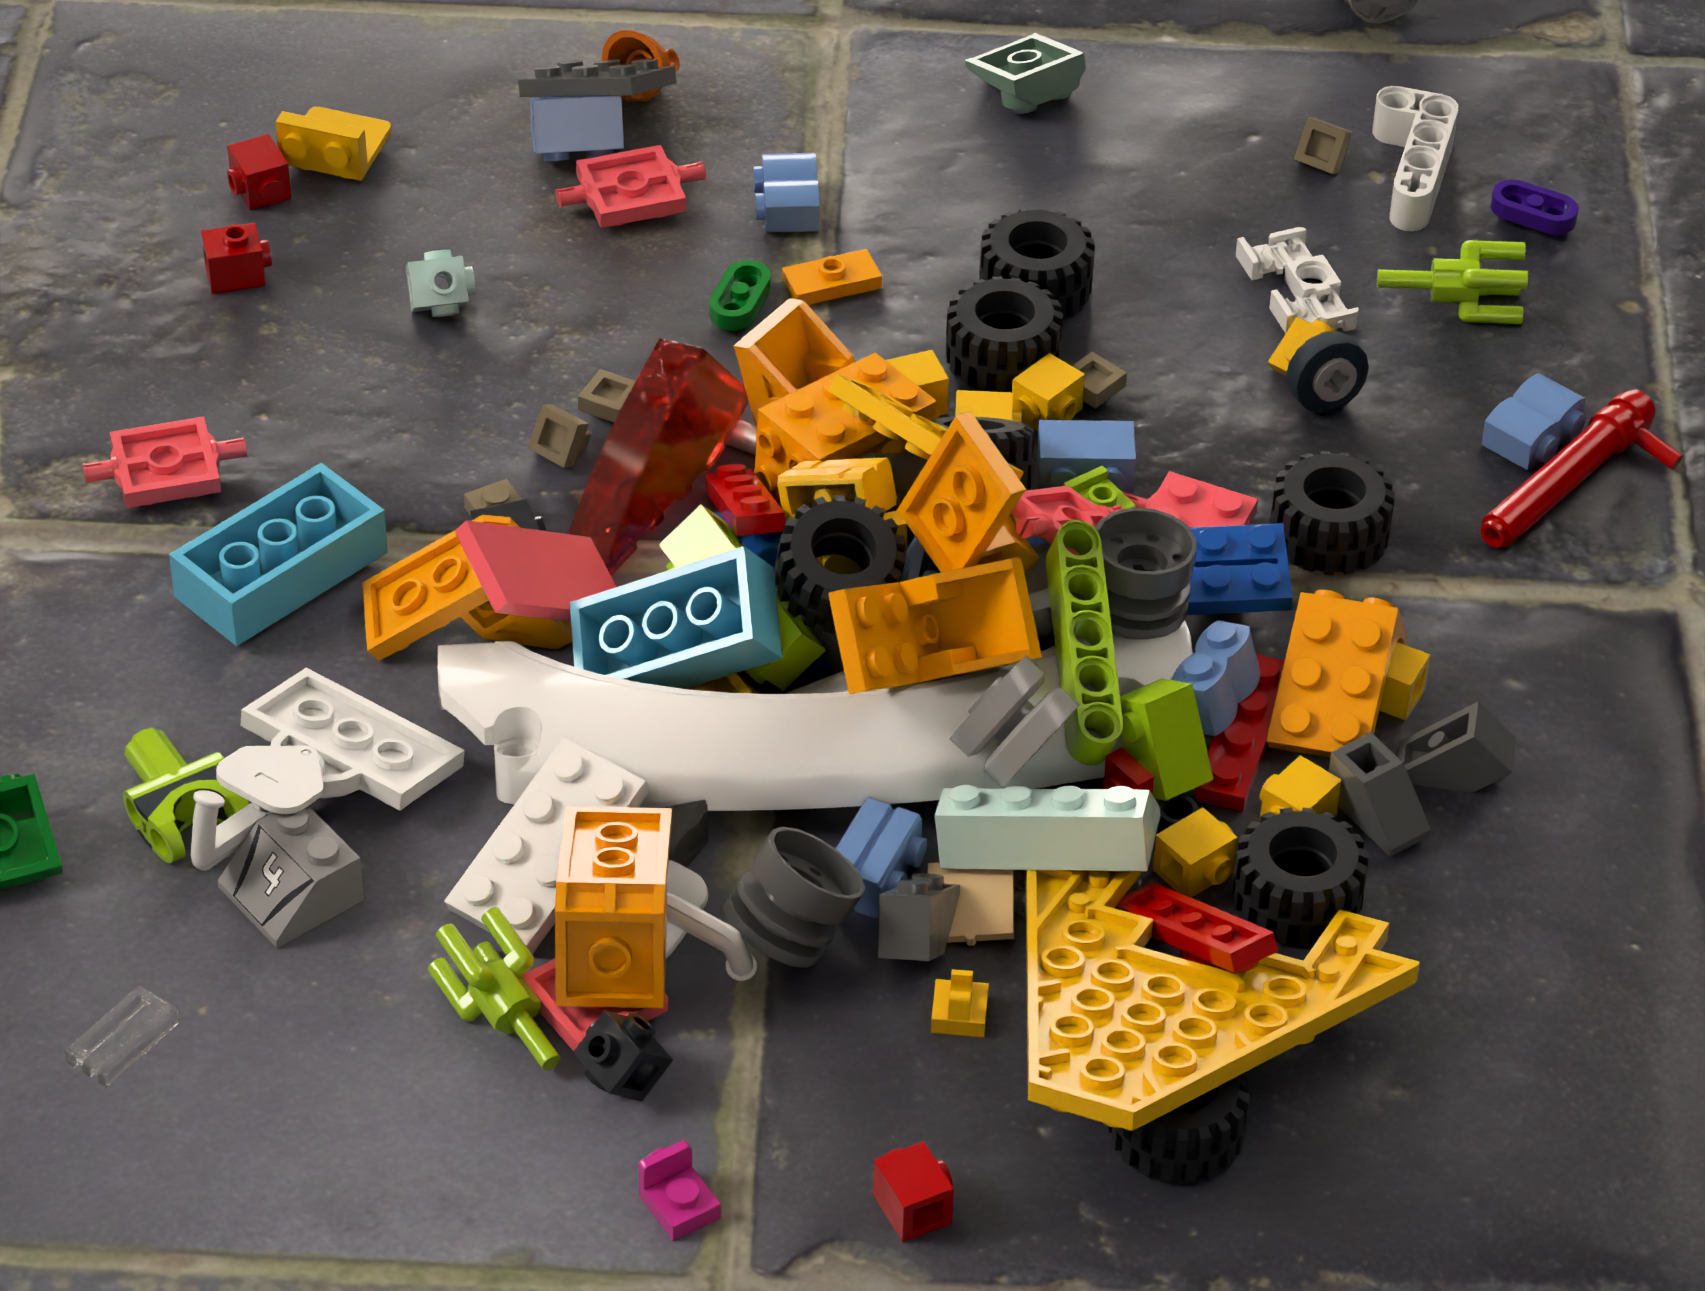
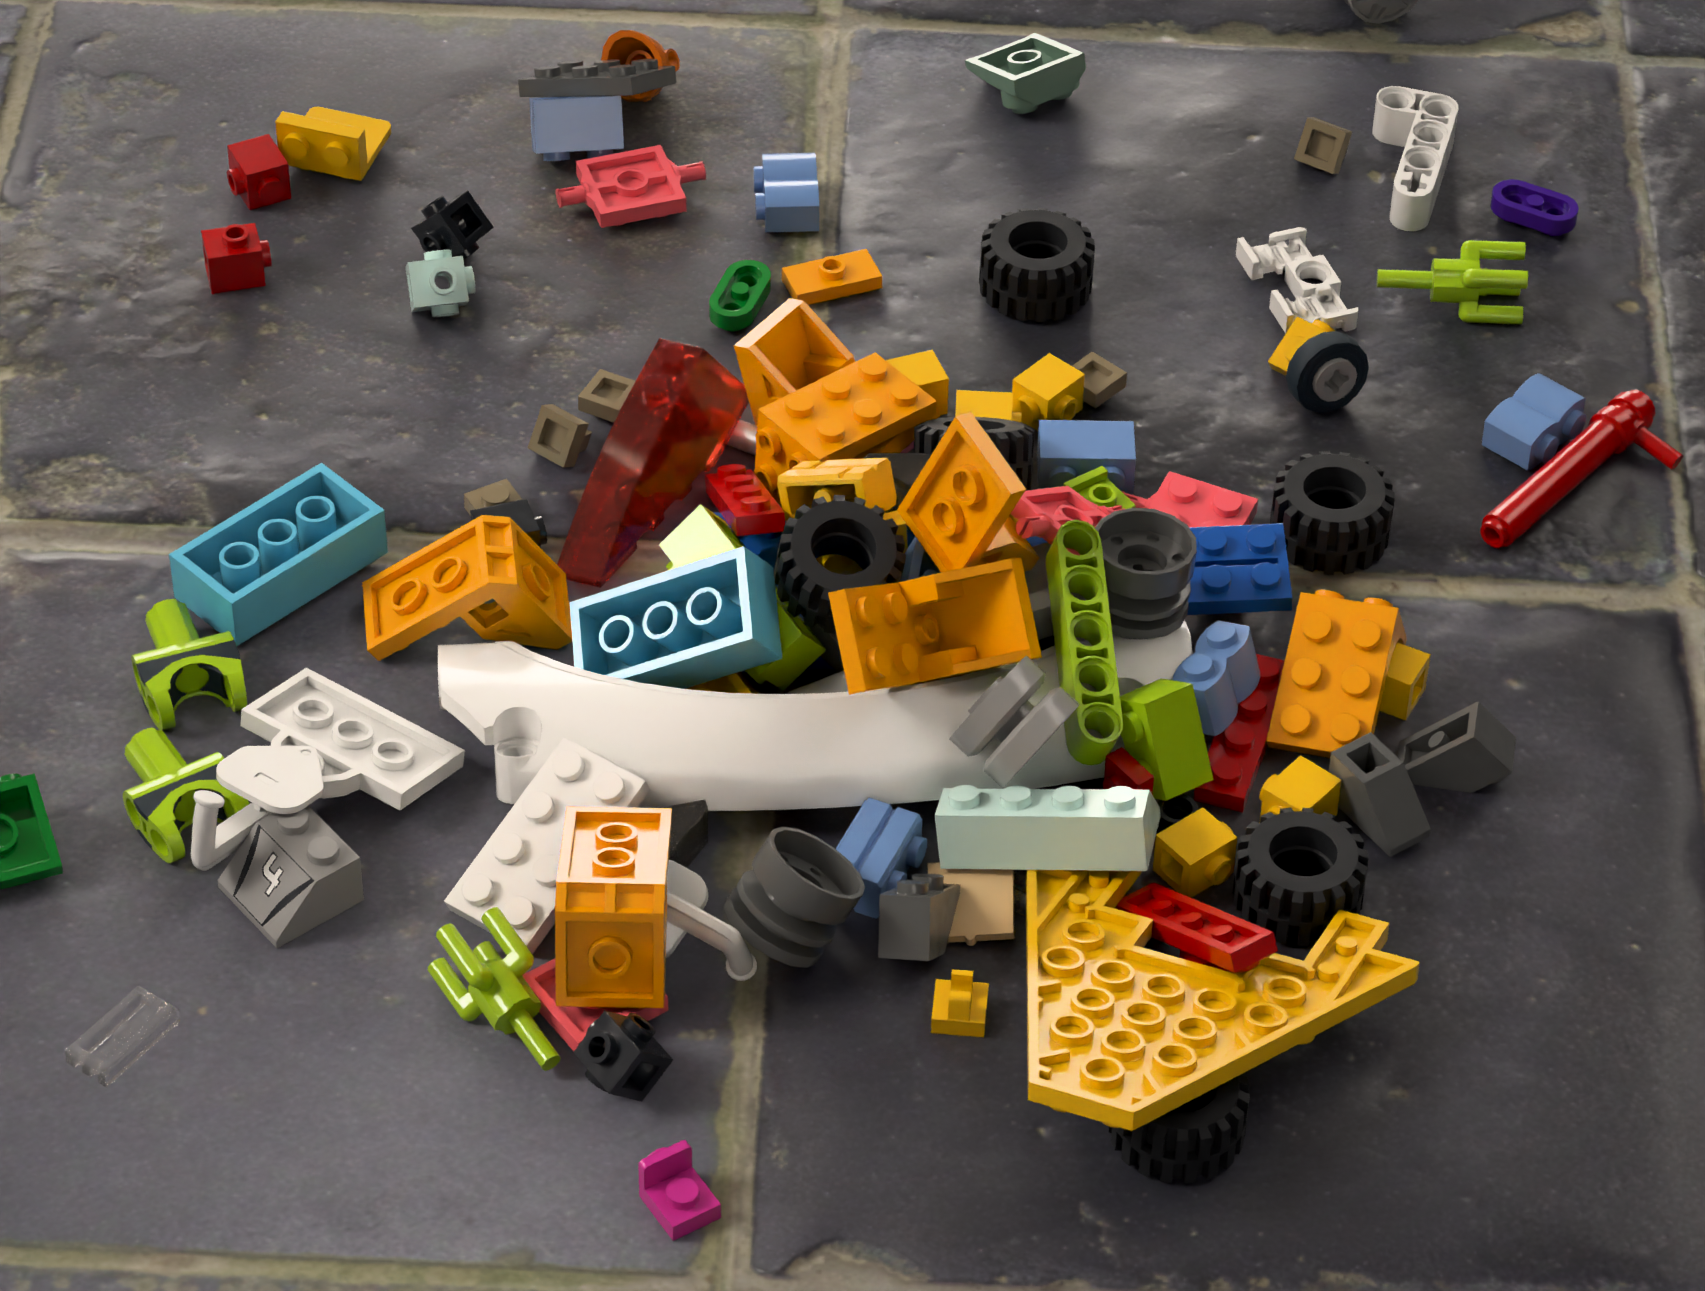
(165, 462): coral plate -> none
(185, 665): none -> lime connector
(452, 225): none -> black brick
(533, 569): coral tile -> none
(891, 417): yellow wing -> none
(913, 1190): red brick -> none
(1000, 331): black tyre -> none

